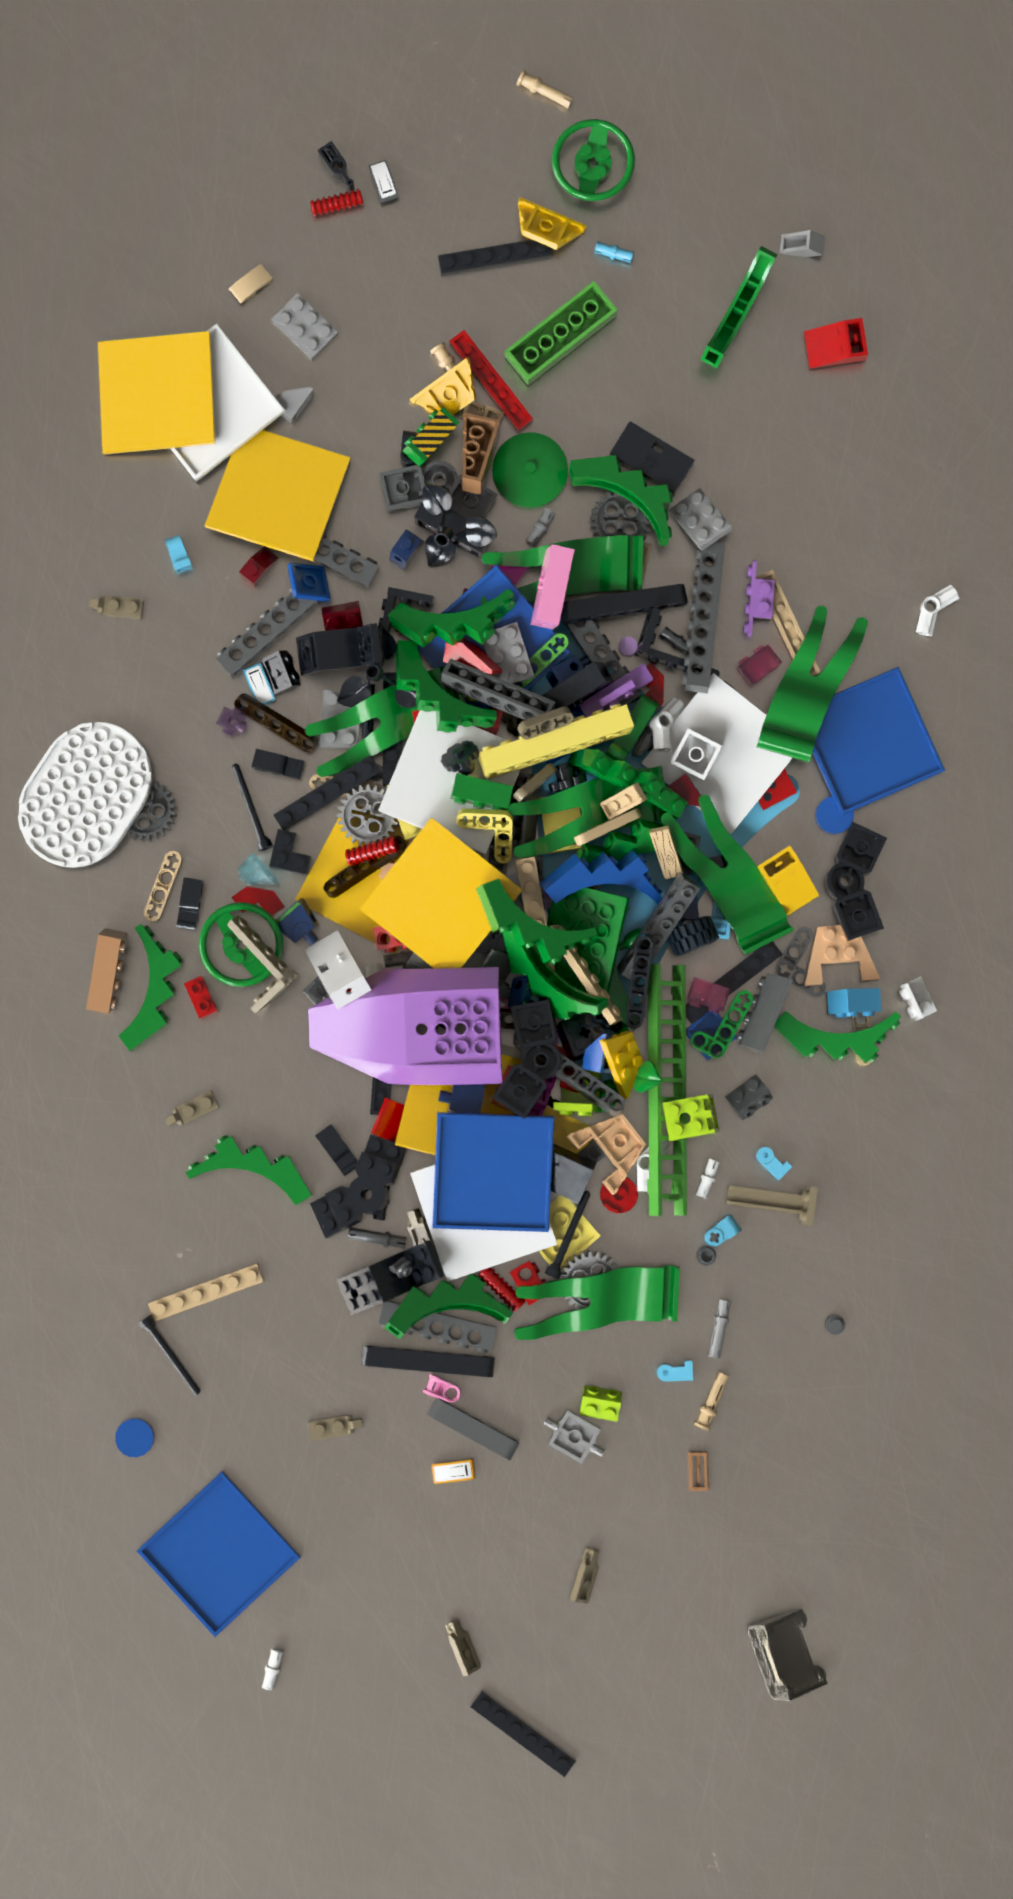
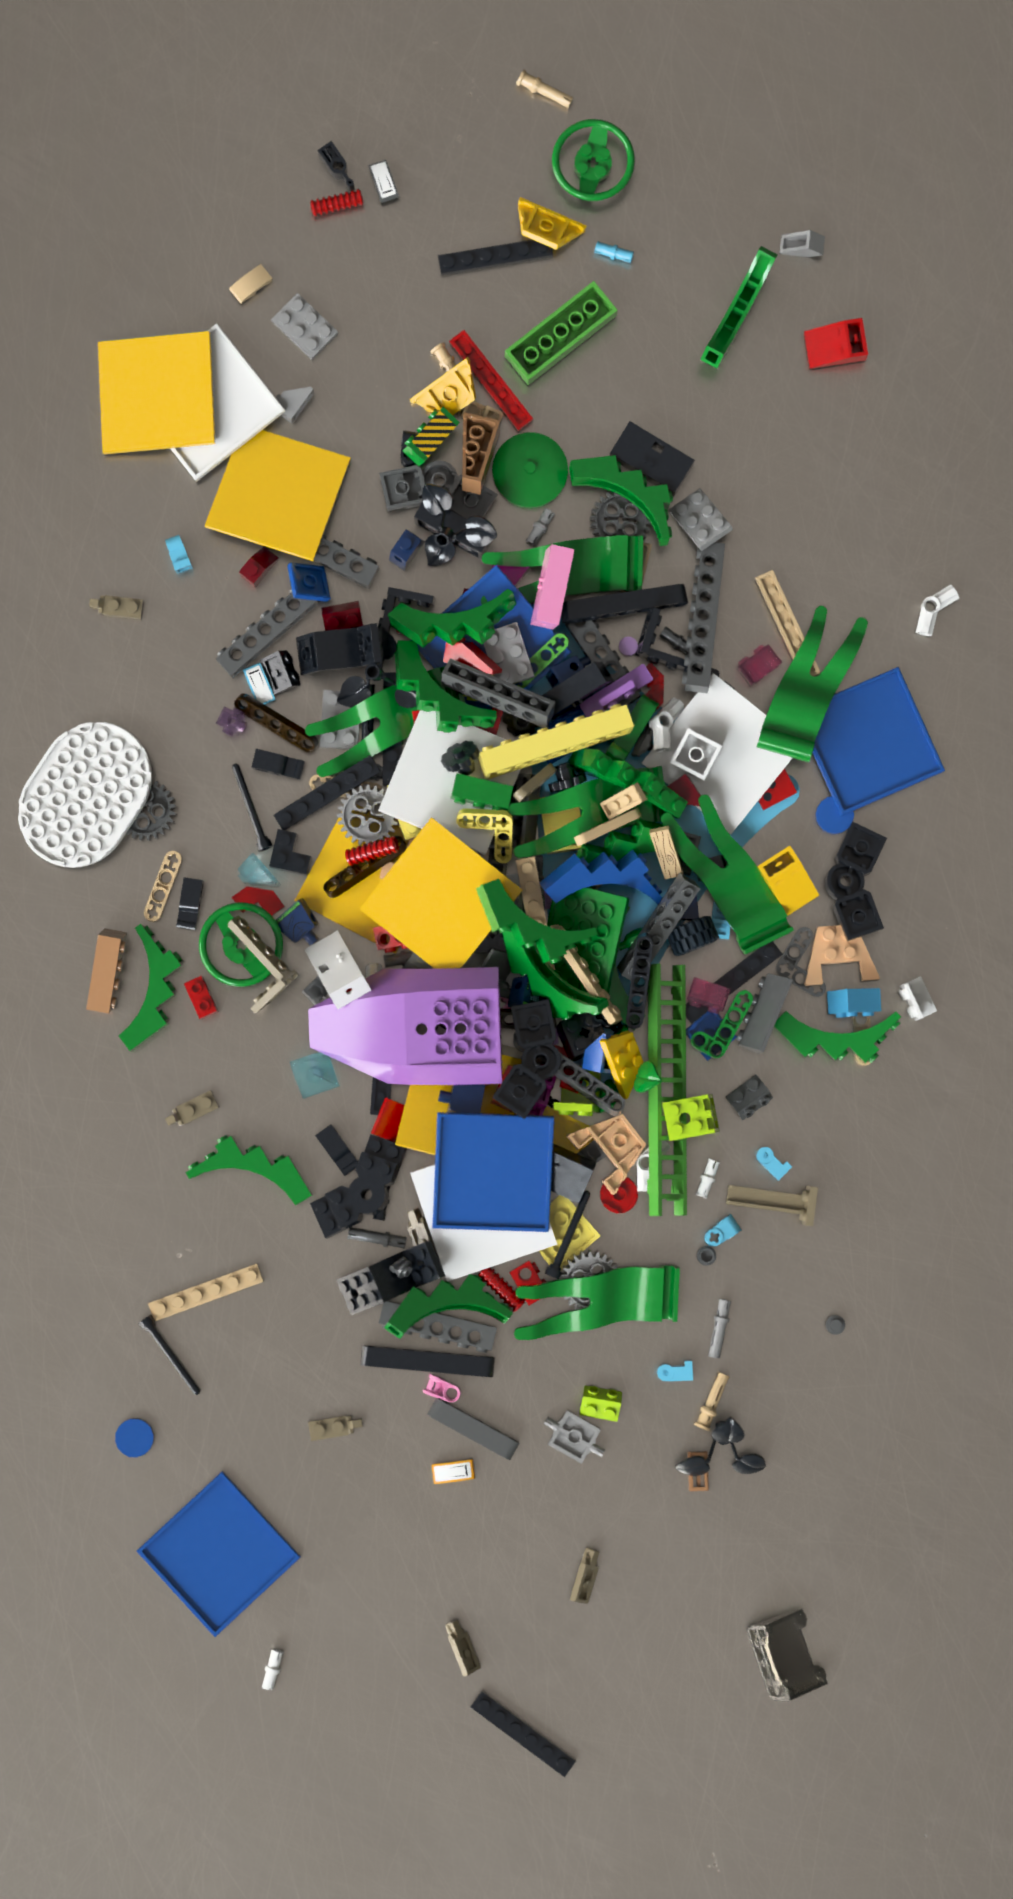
(314, 1074): none -> clear light blue slope
(534, 731): dark tan beam -> none
(724, 1432): none -> black plant
(760, 599): medium lavender bracket -> none

